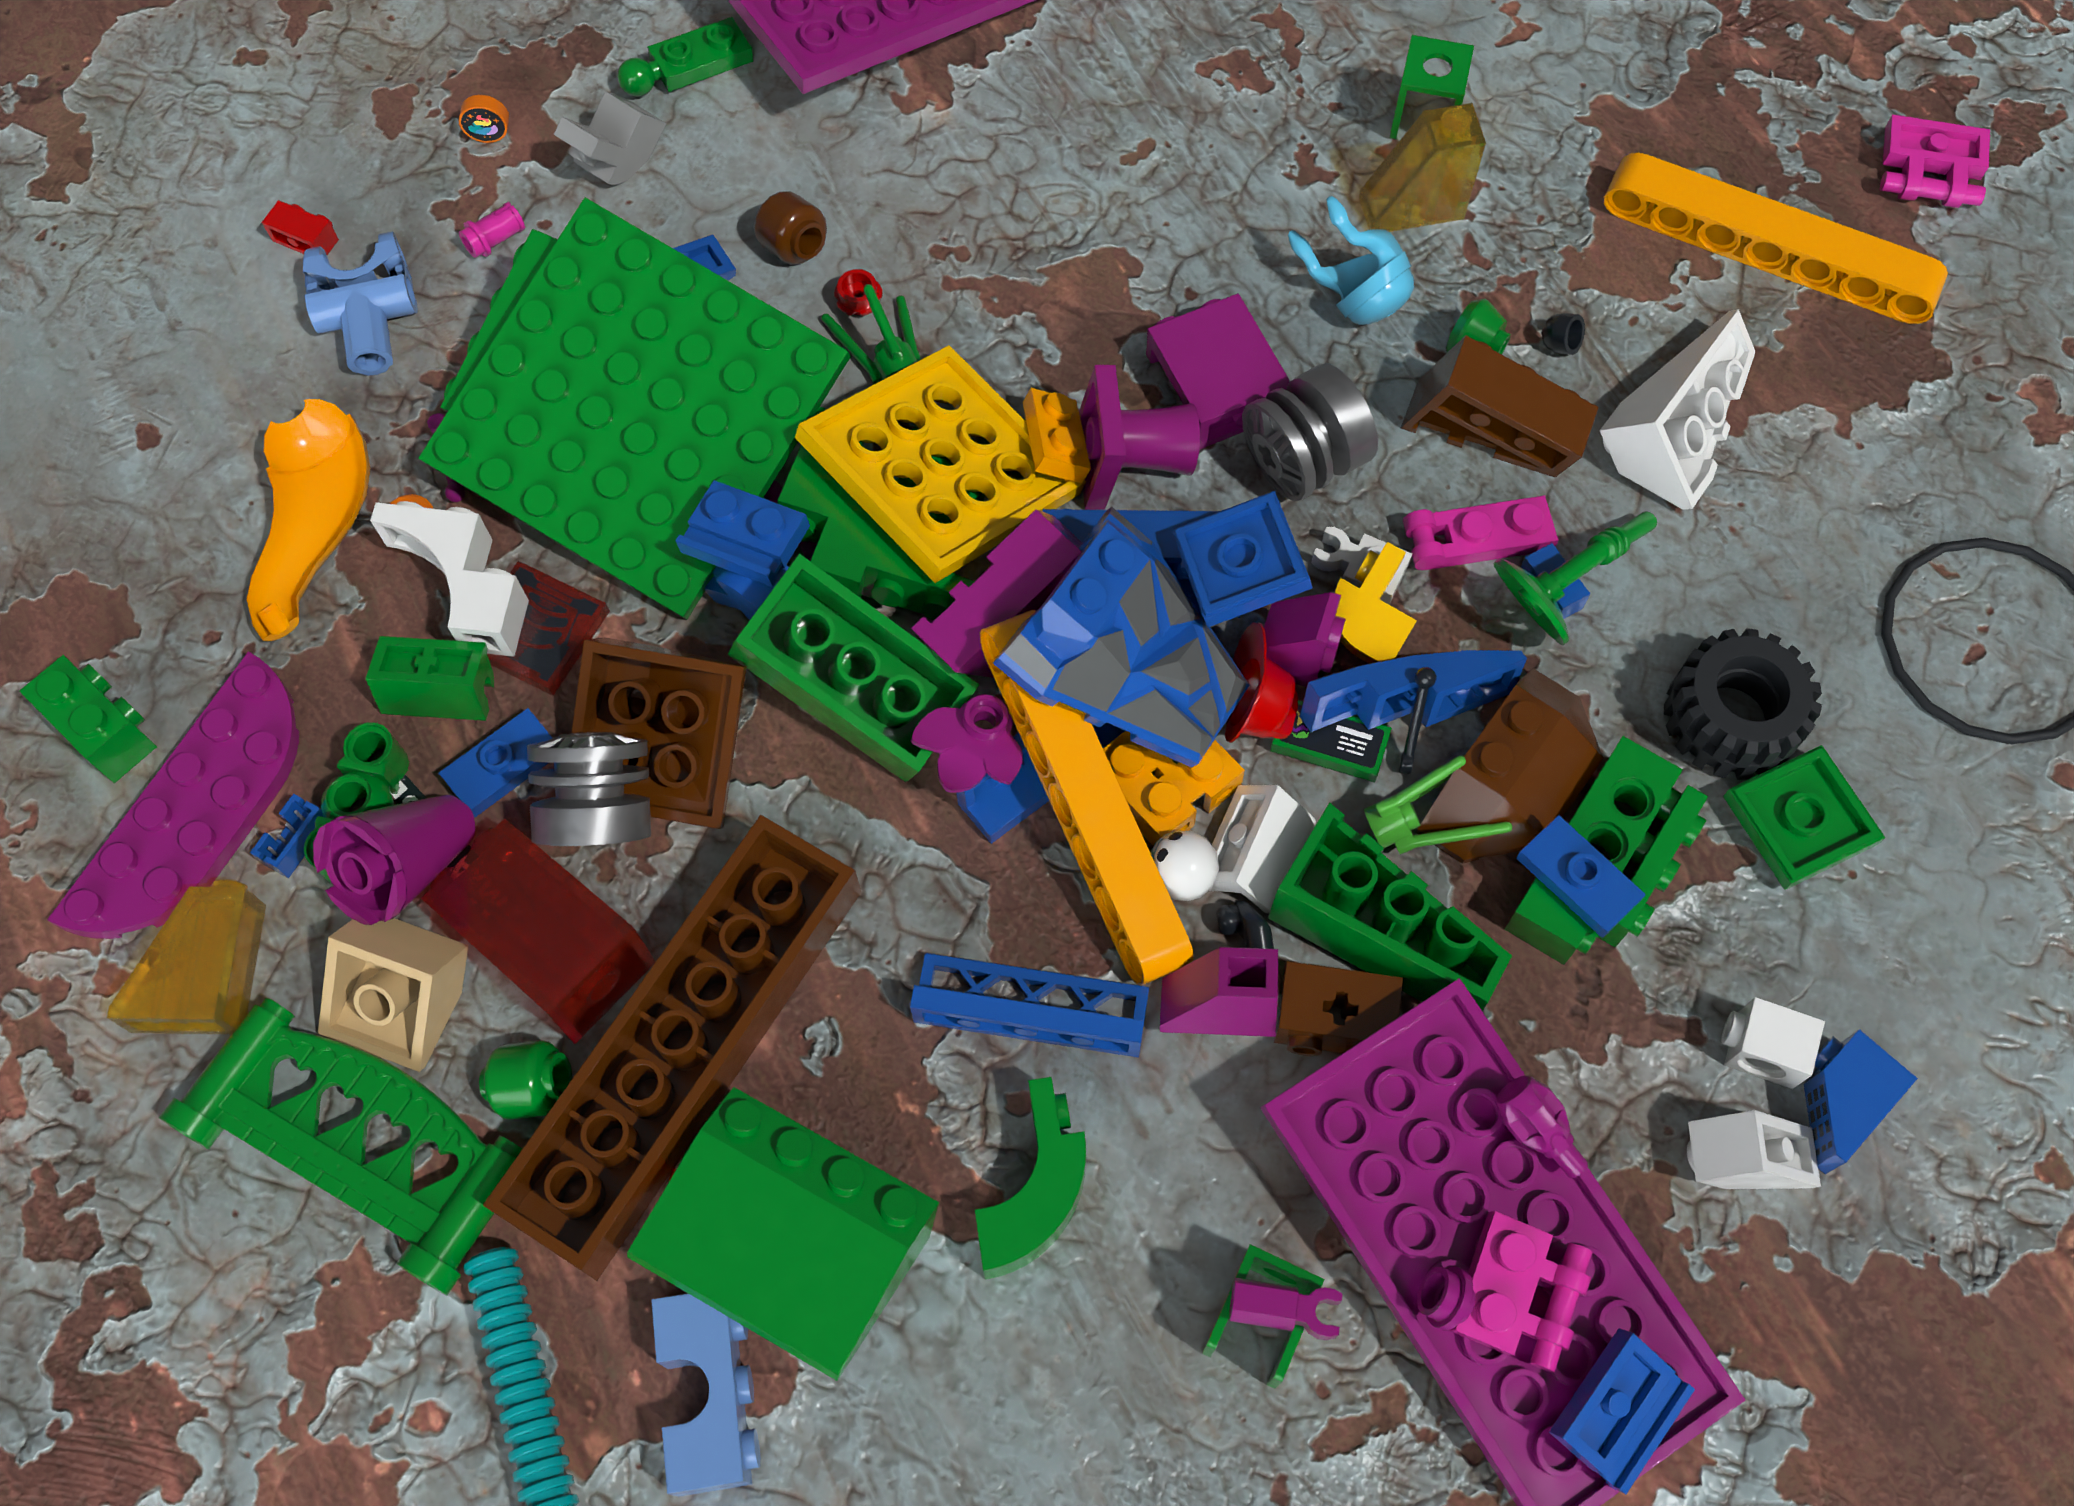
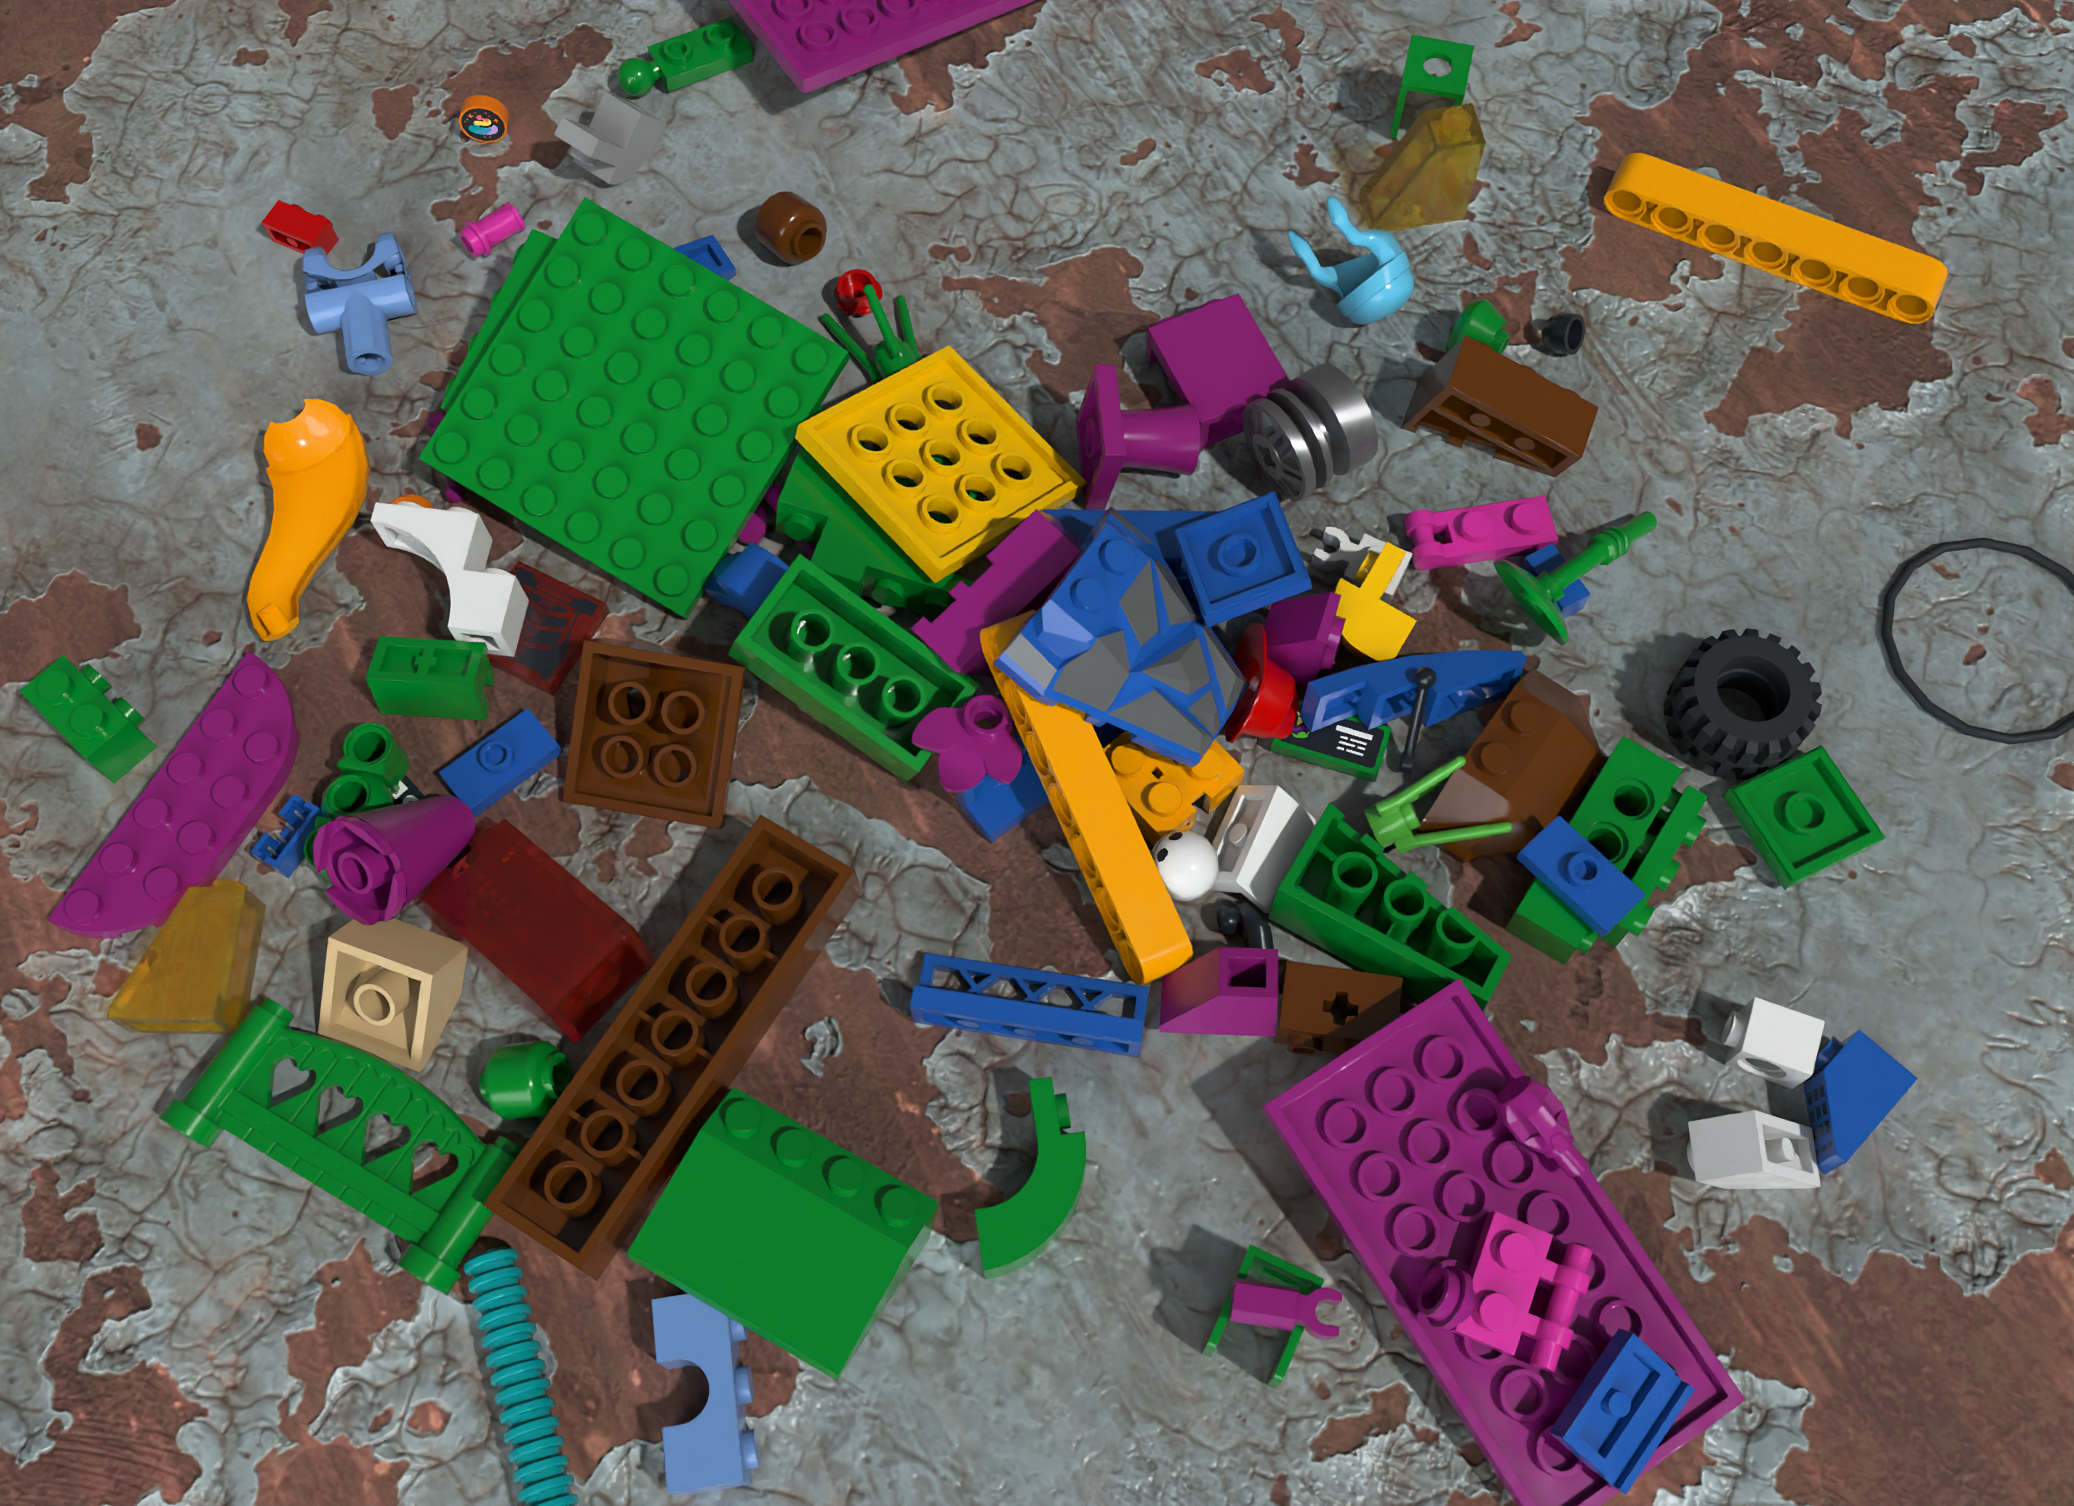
(589, 790): flat silver wheel -> none
(743, 533): blue plate -> none
(1056, 435): light orange plate -> none
(1674, 419): white wedge -> none
(1935, 148): dark pink plate -> none

